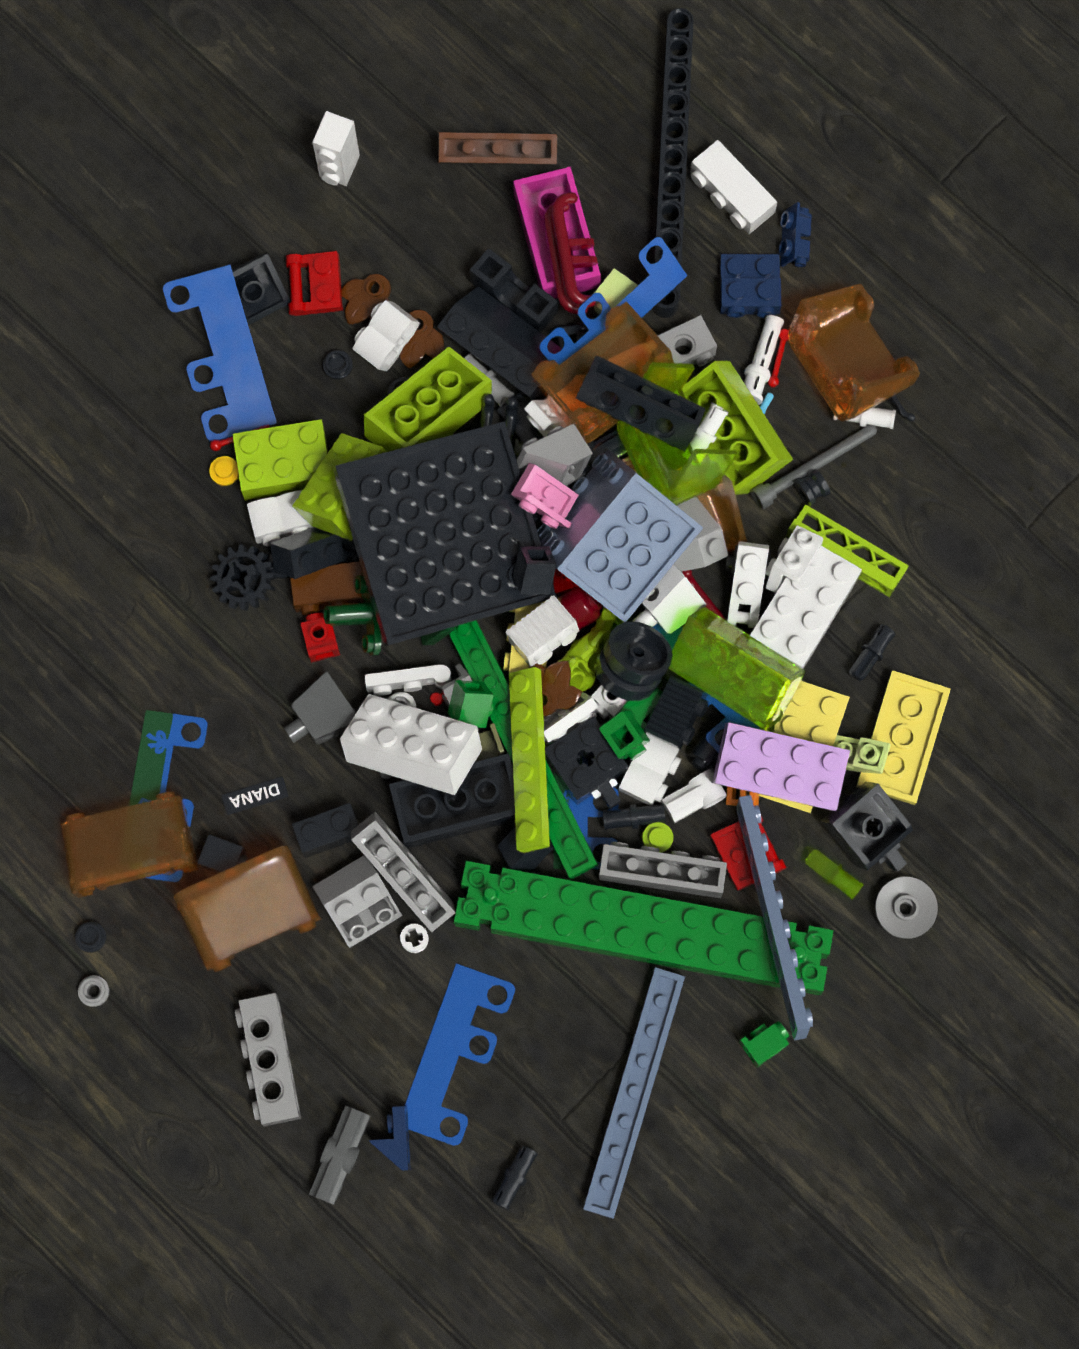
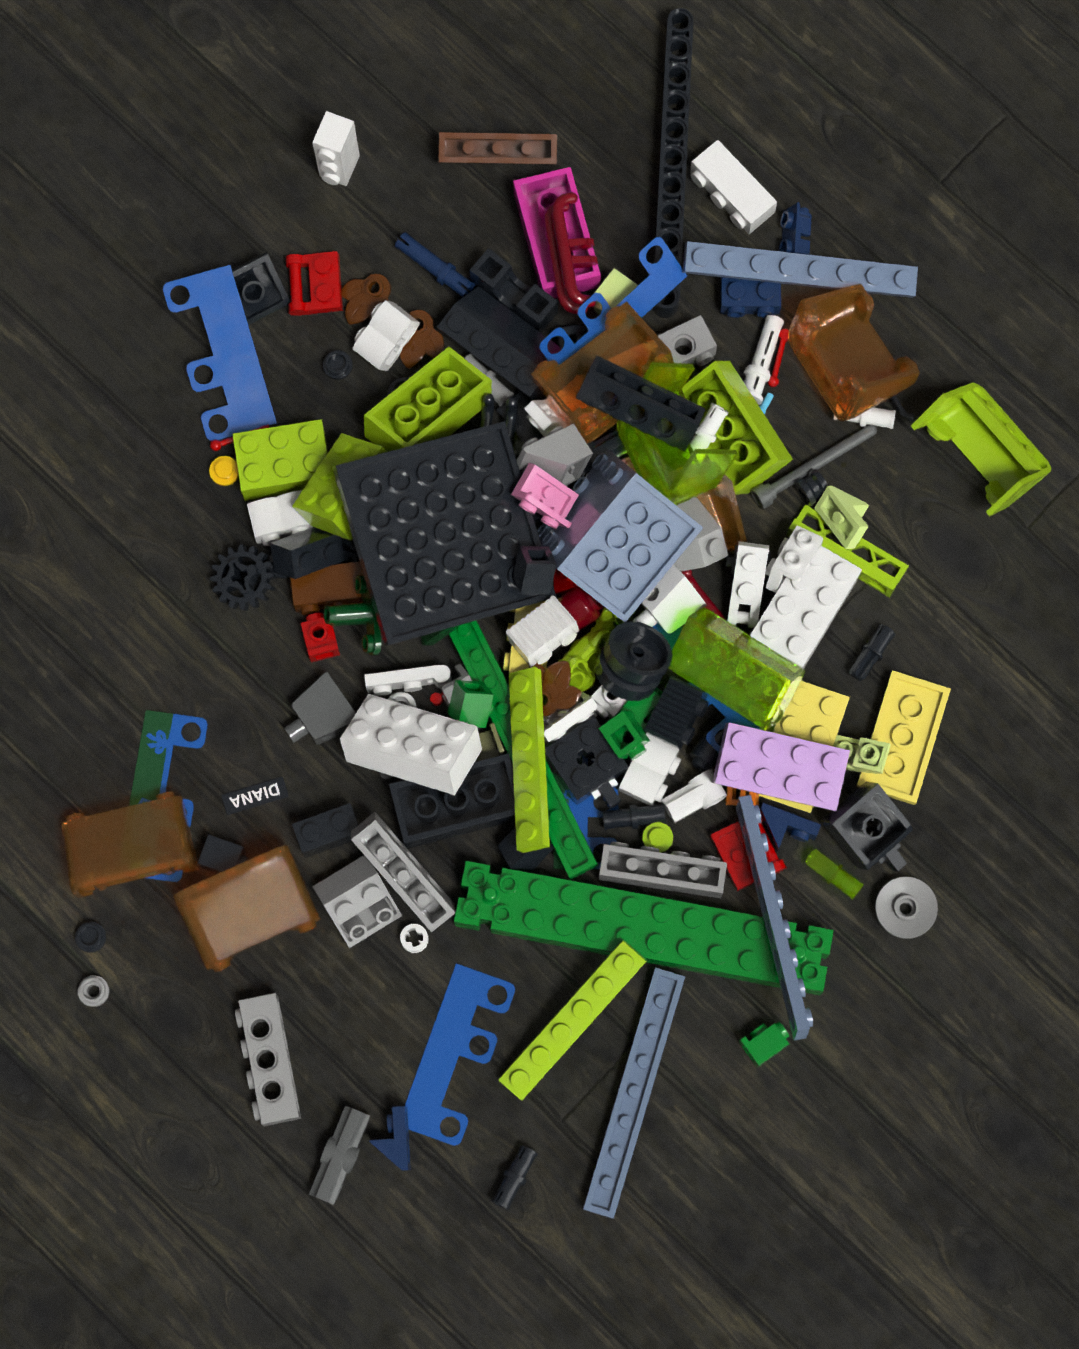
(442, 271): none -> dark blue pin
(572, 1019): none -> lime plate
(778, 821): none -> dark blue slope
(798, 269): none -> sand blue plate
(843, 515): none -> yellowish green slope
(988, 441): none -> lime windscreen

